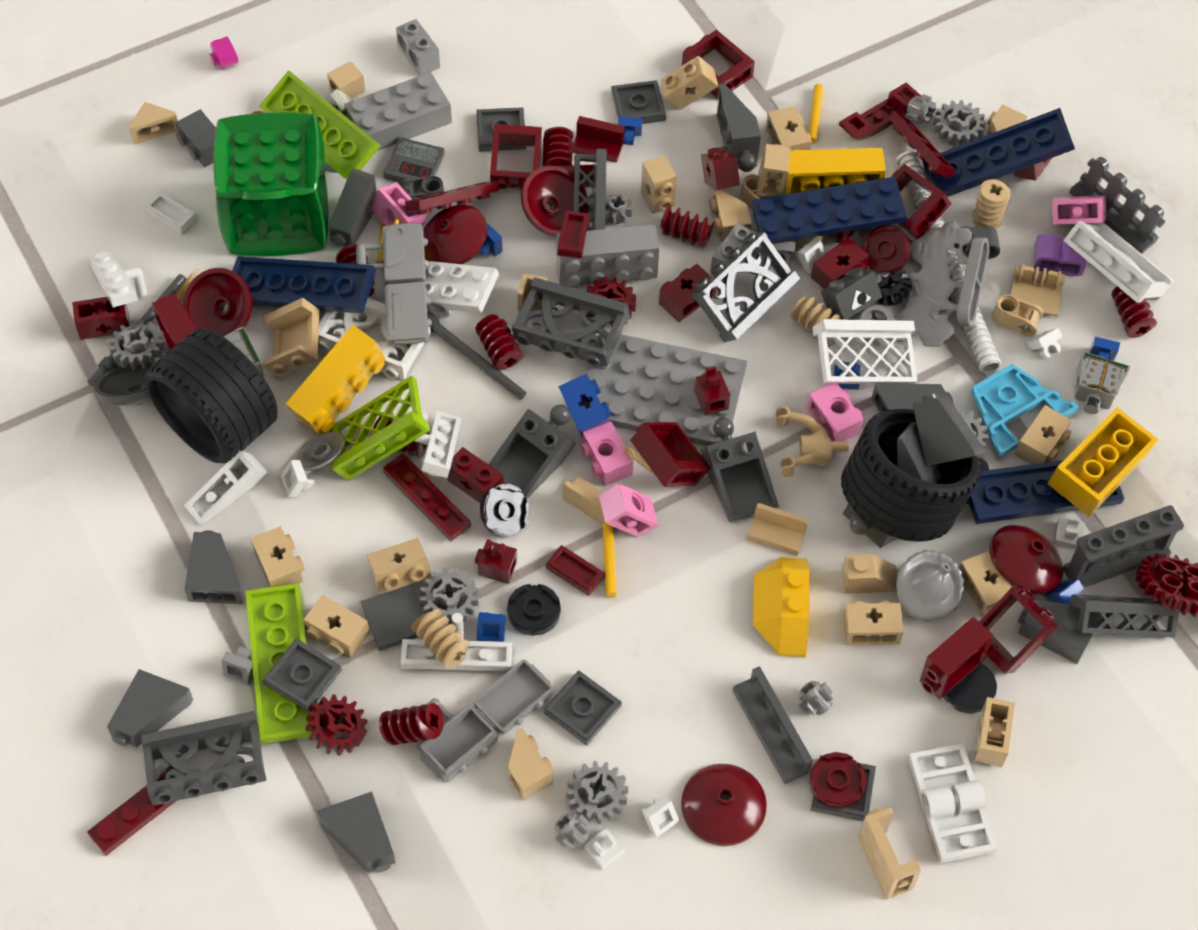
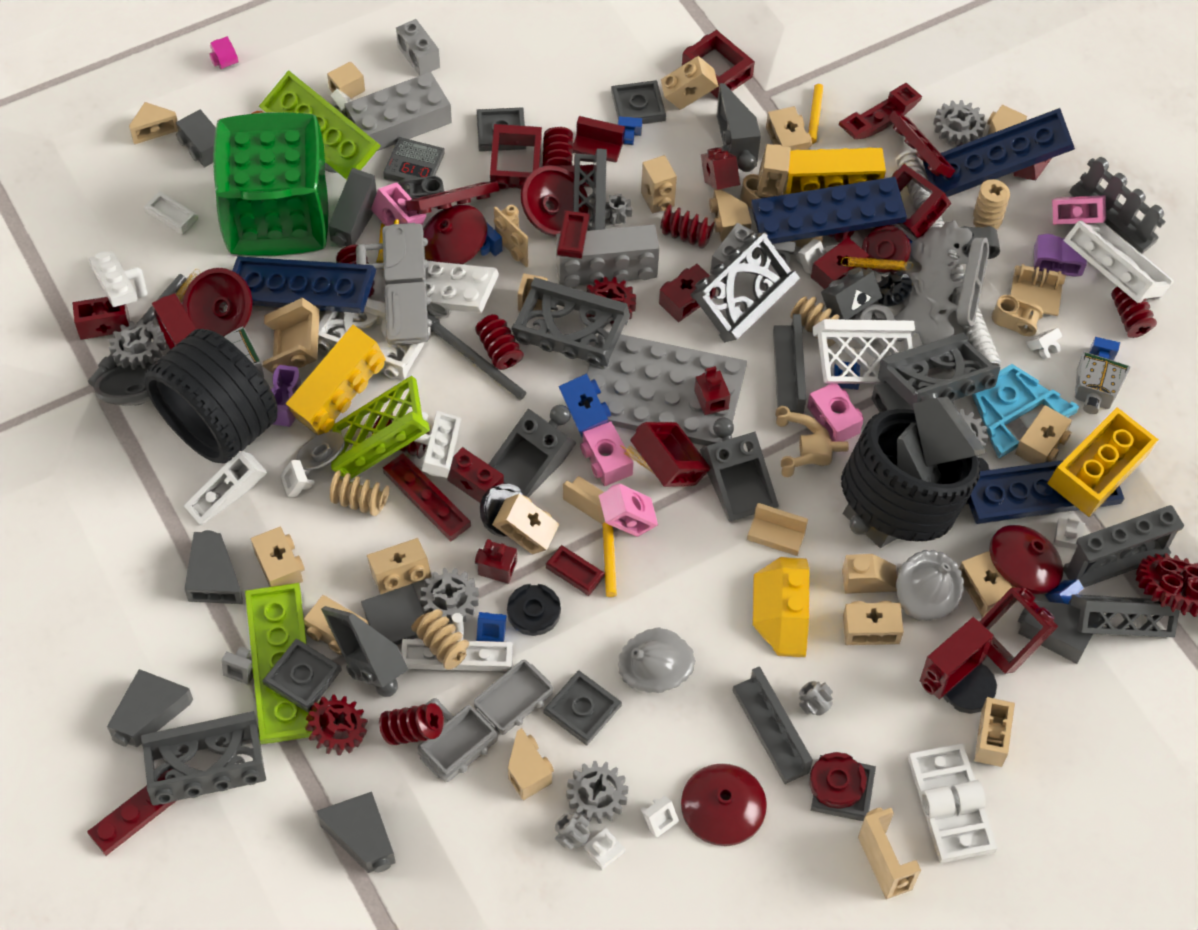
(285, 382): none -> medium lavender brick
(358, 495): none -> tan piece
(366, 651): none -> dark grey slope
(513, 238): none -> tan hinge
(526, 523): none -> brick
(656, 661): none -> light grey piece
(790, 365): none -> dark grey fence
(876, 263): none -> yellow piece
(903, 370): none -> dark grey fence
(921, 109): light grey gear -> none

